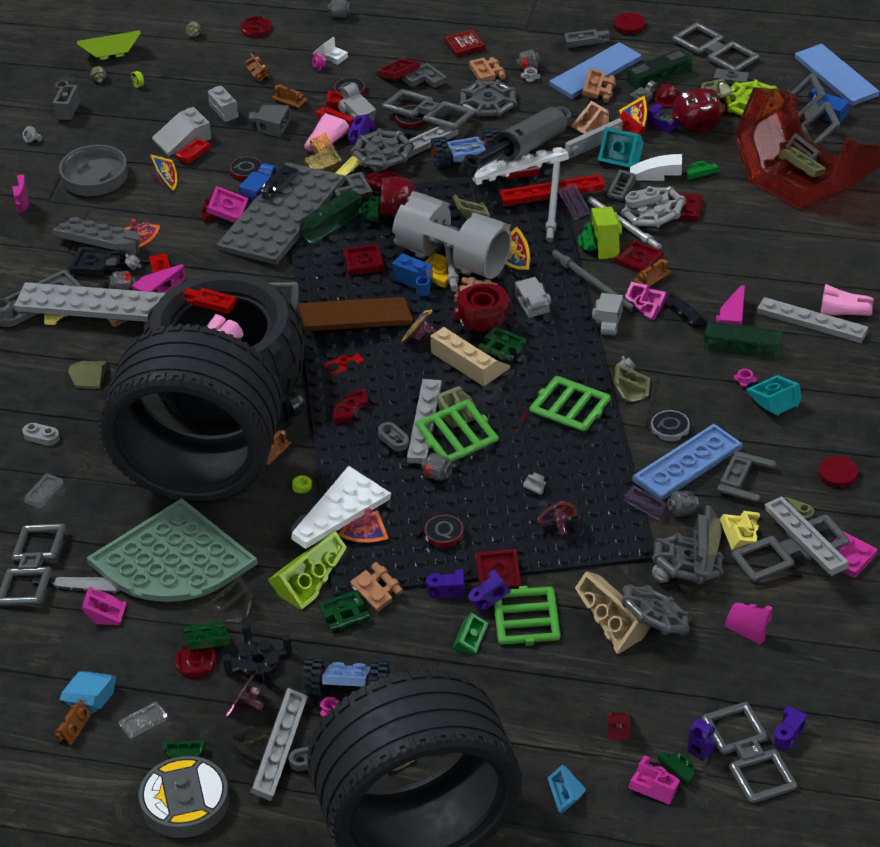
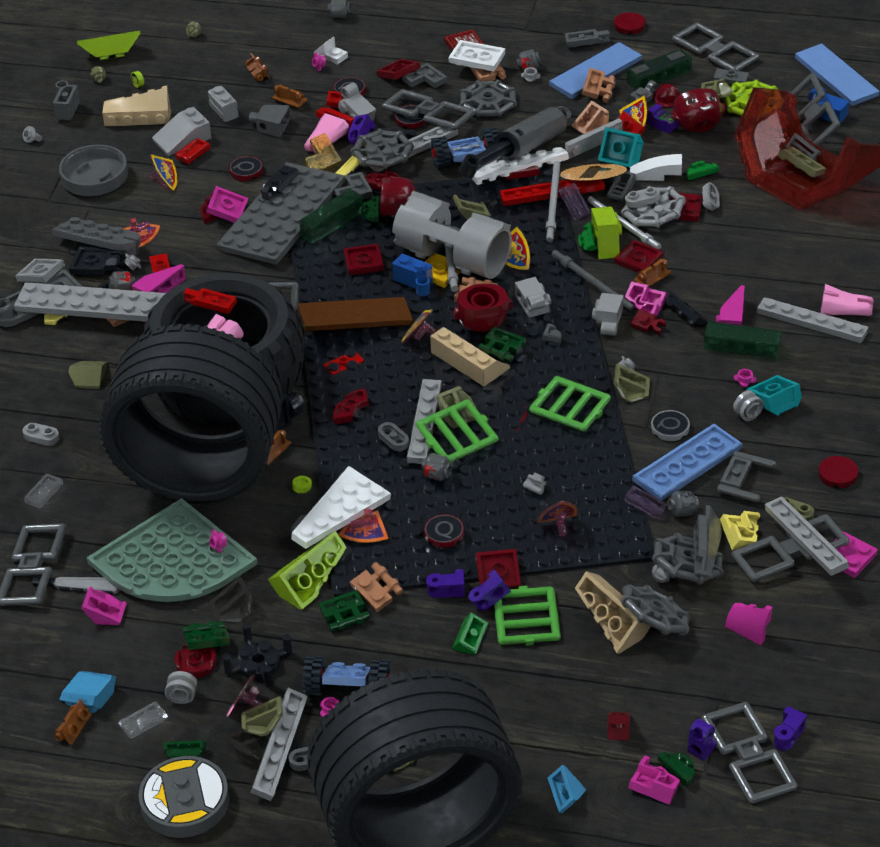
(21, 195): dark pink slope -> none
(40, 270): none -> light grey tile
(138, 109): none -> tan wedge
(181, 687): none -> light grey wheel
(218, 540): none -> dark pink plate
(254, 183): blue hinge -> none
(256, 27): dark red tile -> none
(262, 718): none -> olive slope
(477, 55): none -> white plate
(552, 334): none -> dark grey tile
(593, 171): none -> clear orange sticker
(645, 321): none -> dark red plate
(710, 196): none -> light grey plate
(748, 405): none -> light grey wheel

